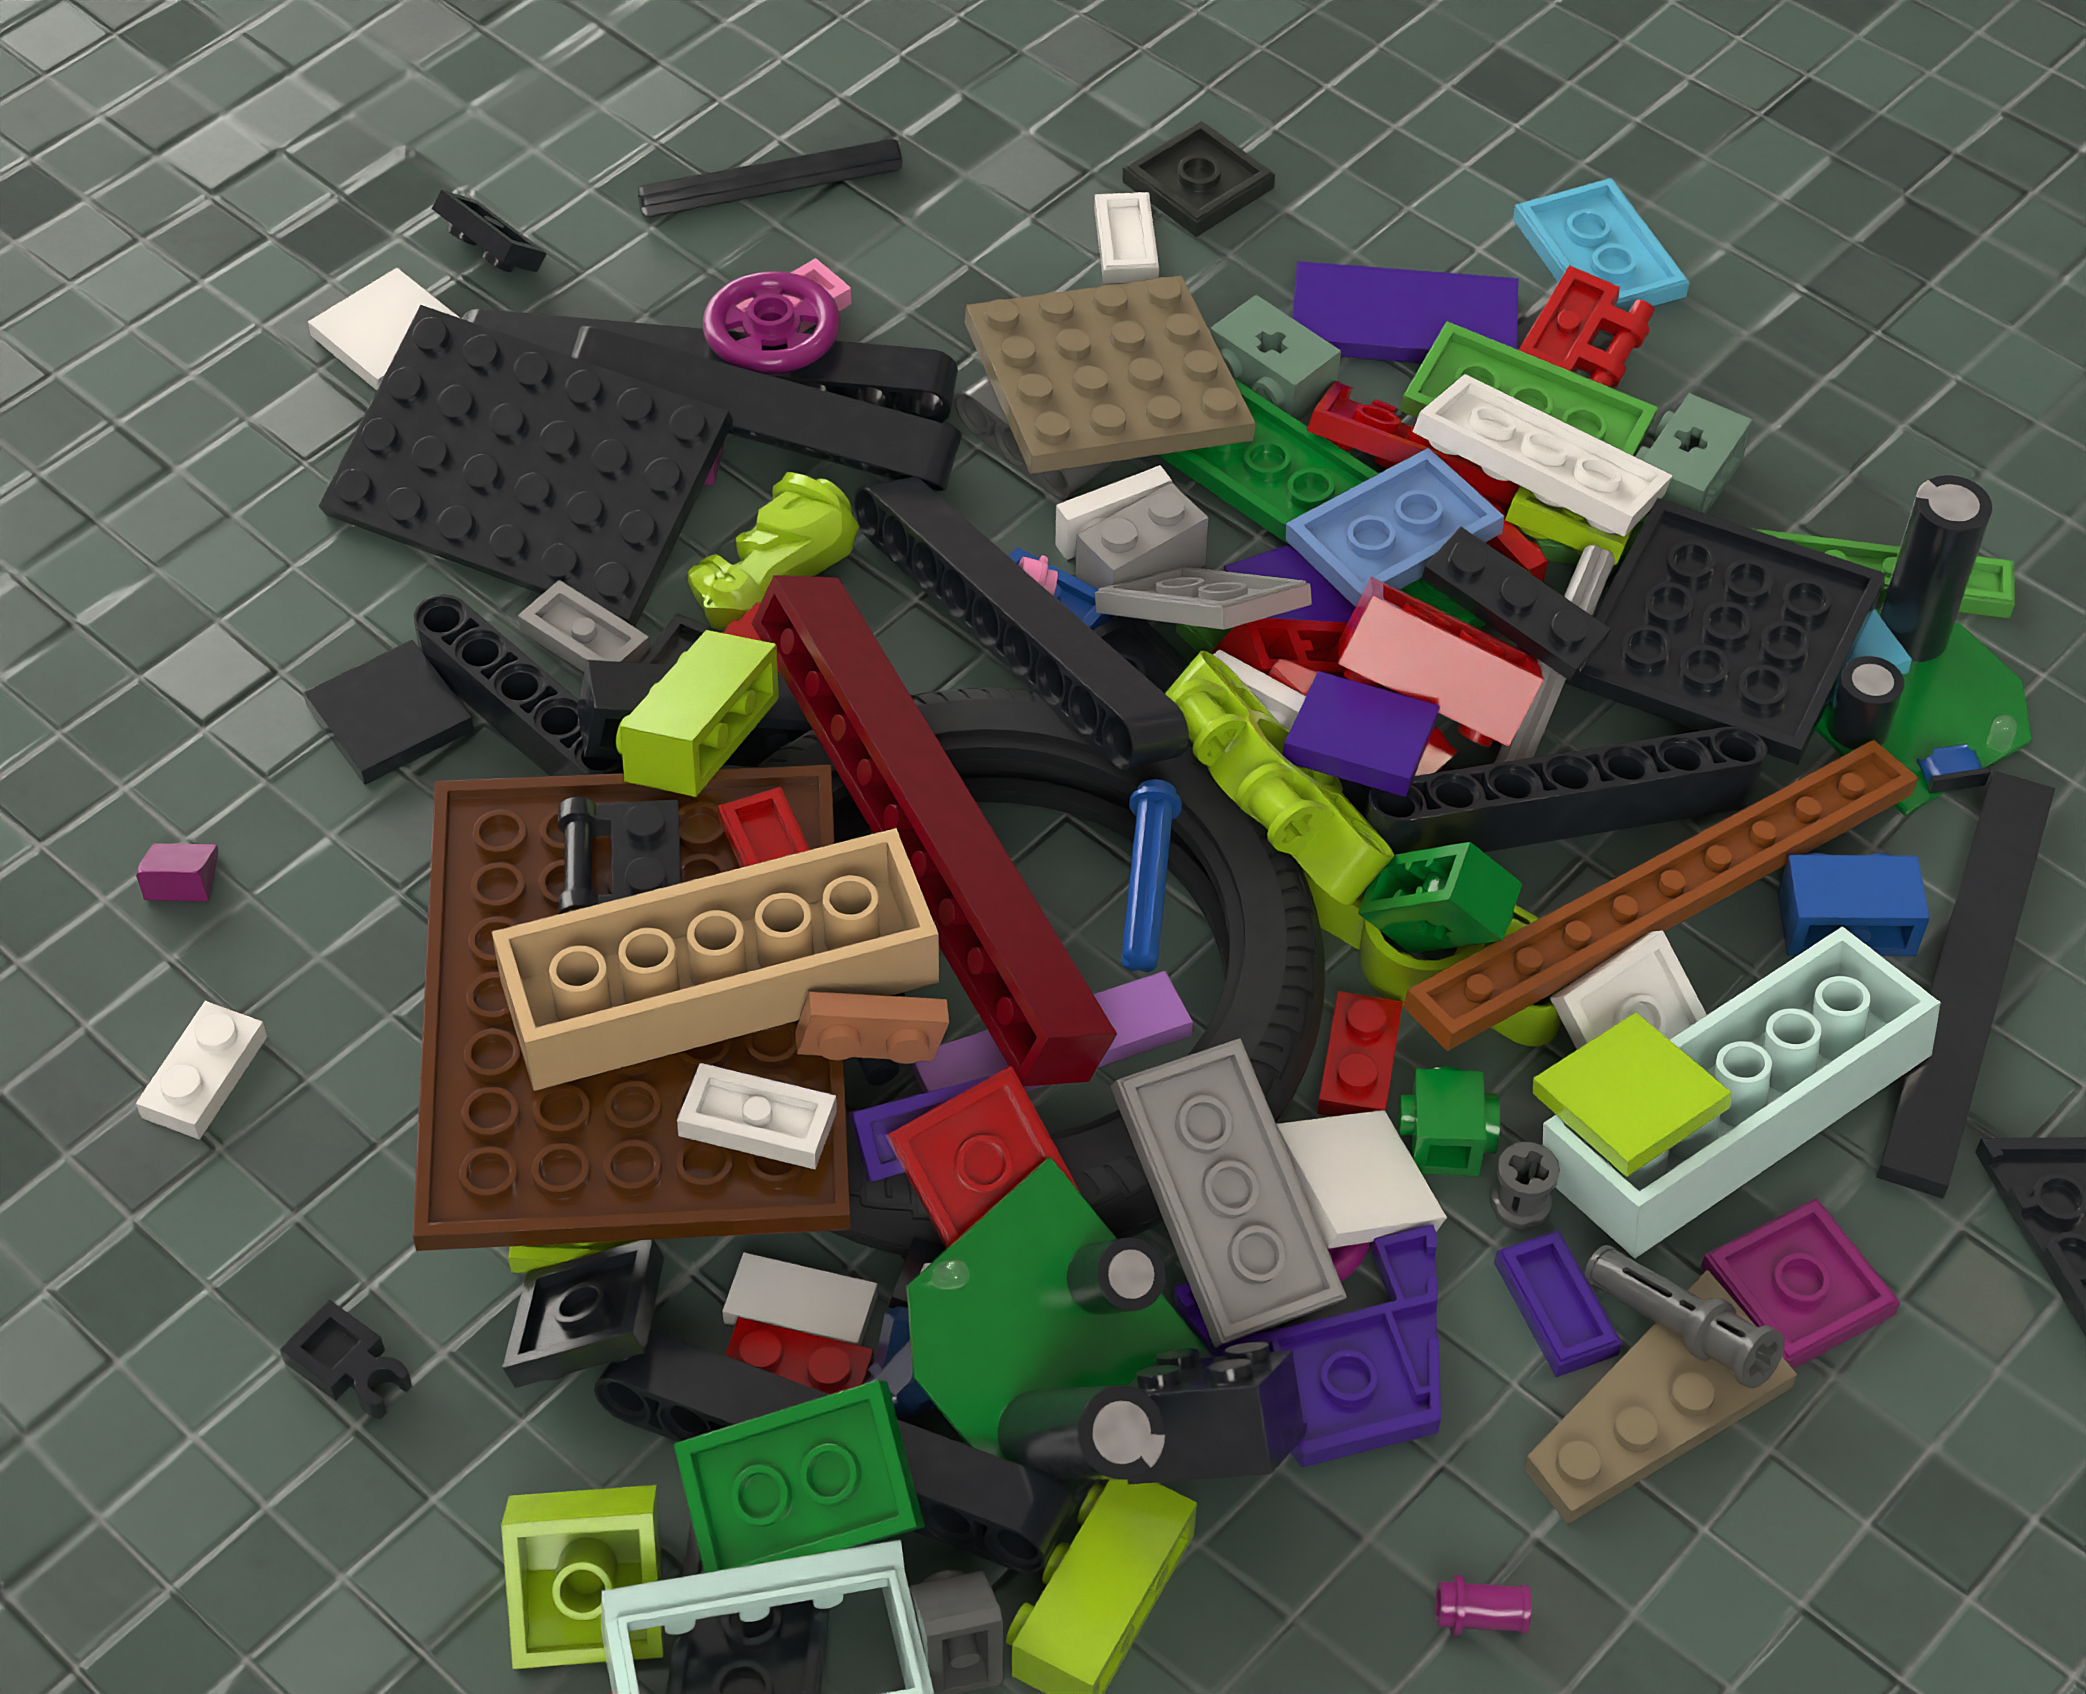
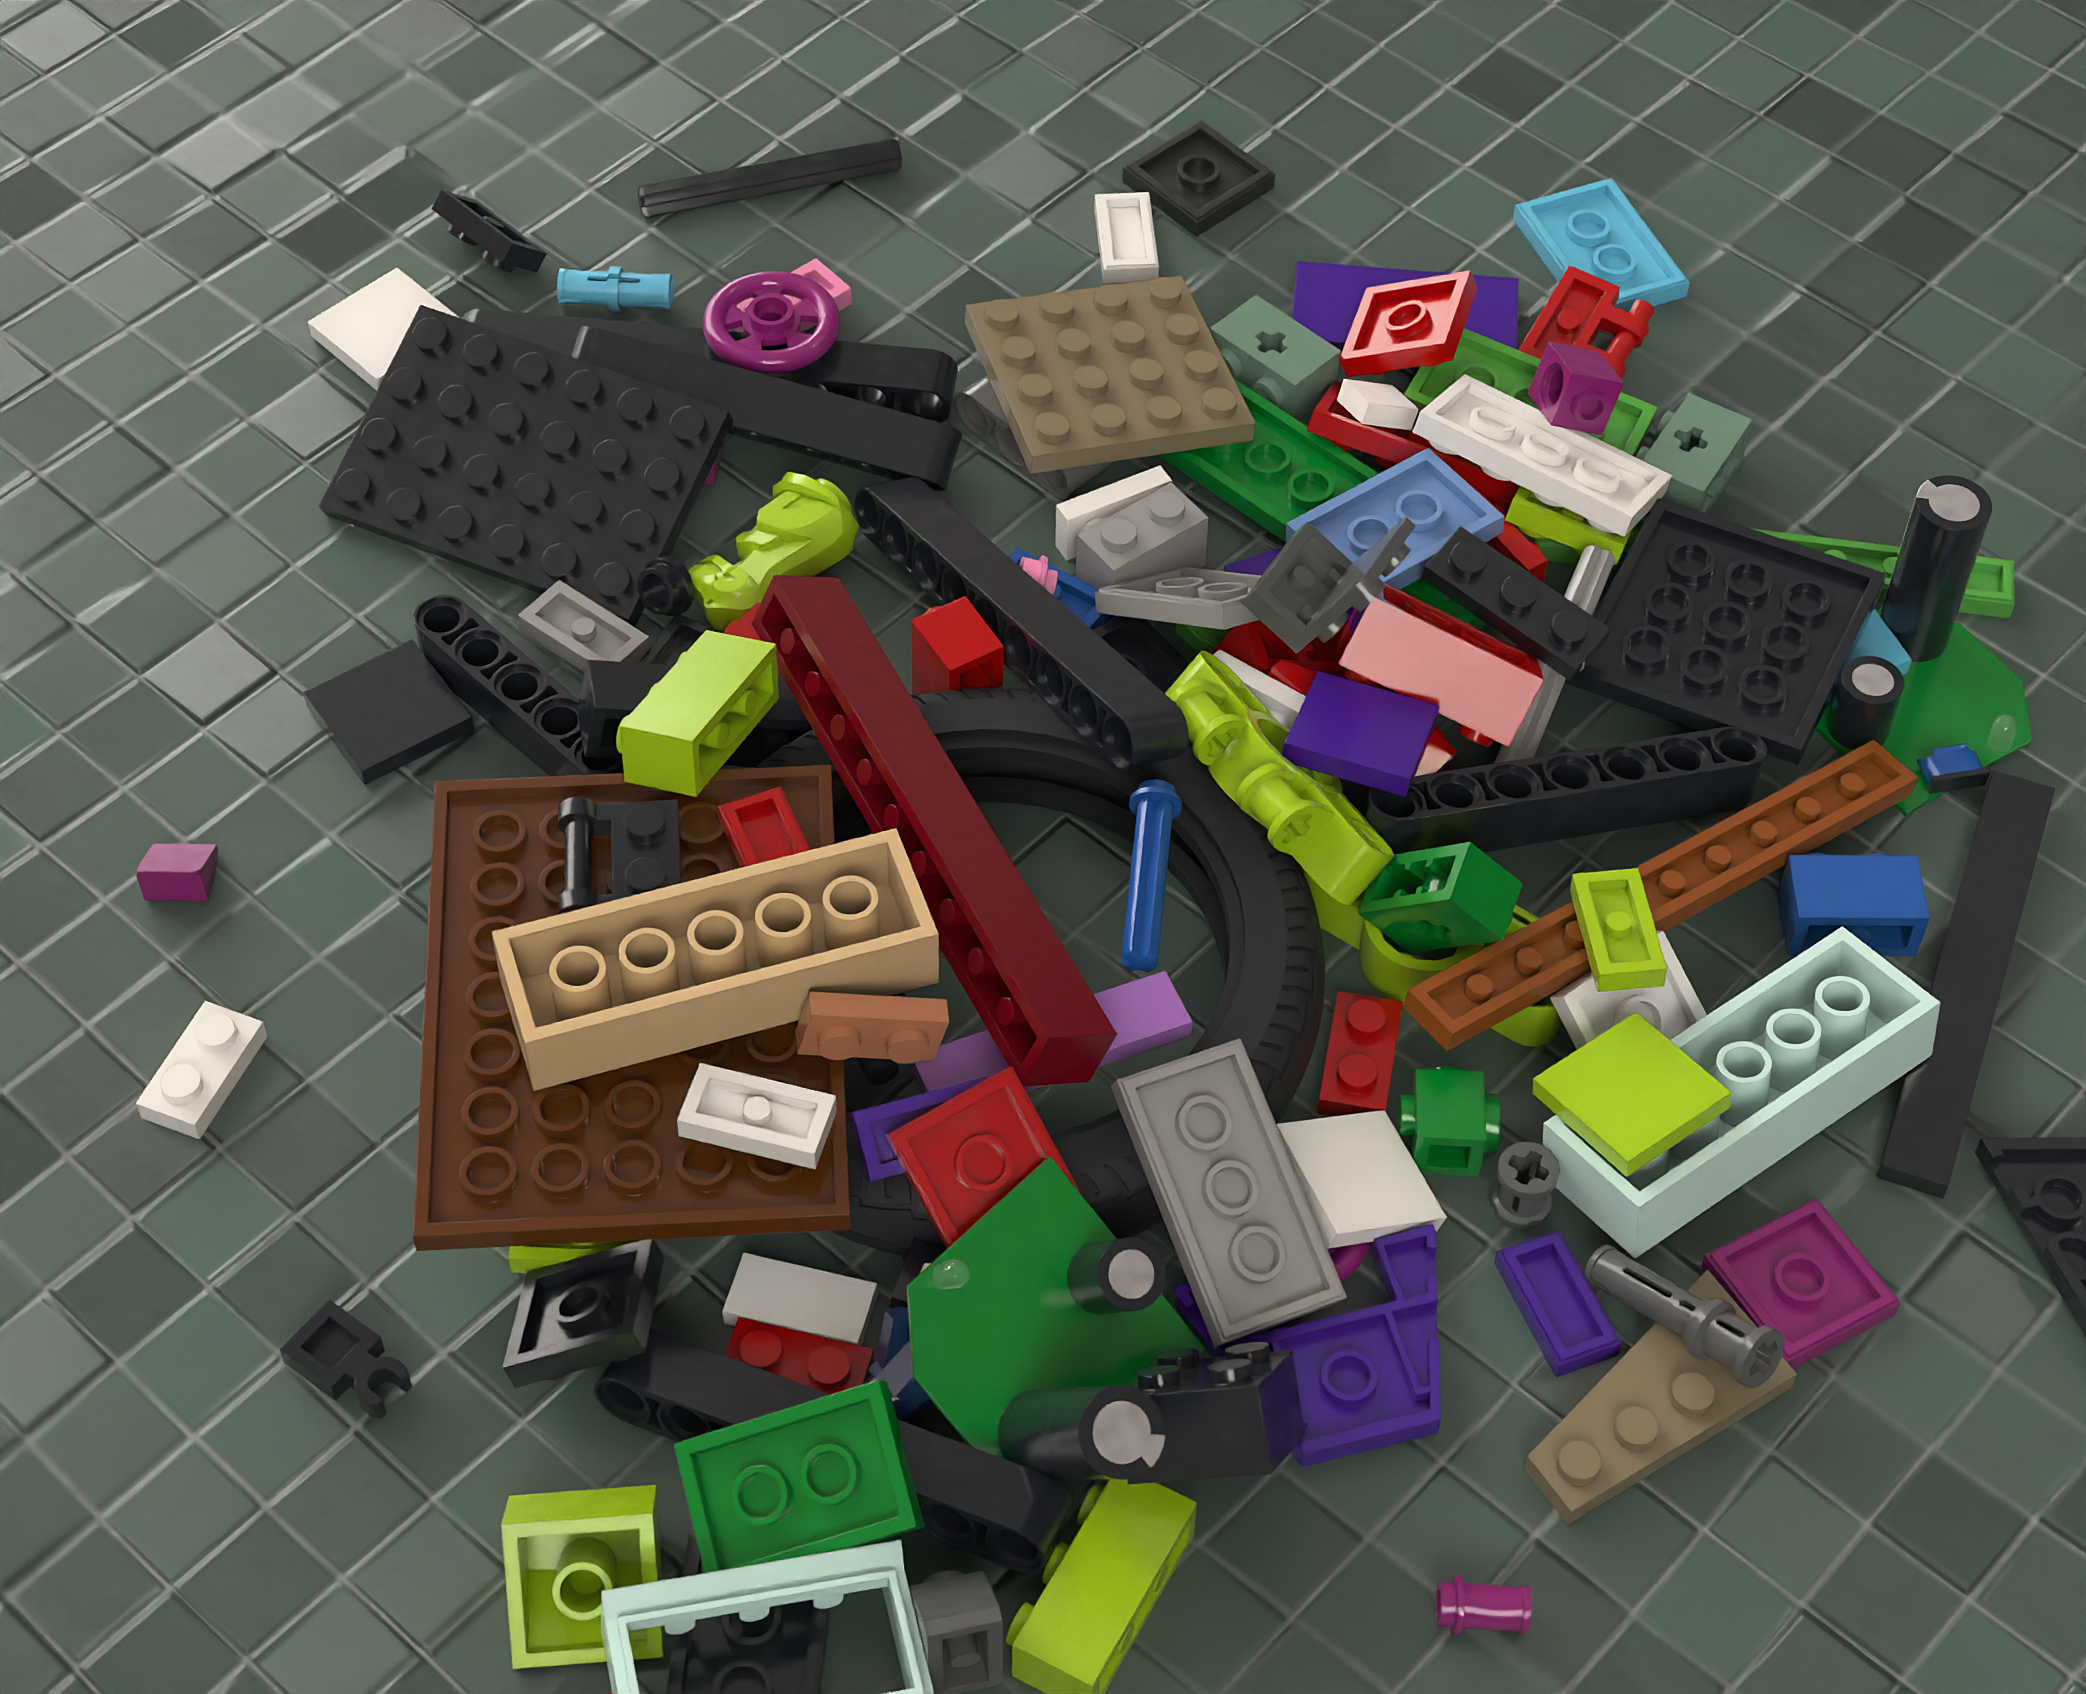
(615, 289): none -> medium azure pin
(666, 587): none -> black plate
(954, 650): none -> red slope
(1315, 584): none -> dark grey bracket
(1377, 404): none -> white tile
(1409, 324): none -> red plate
(1575, 388): none -> magenta brick
(1618, 930): none -> lime plate

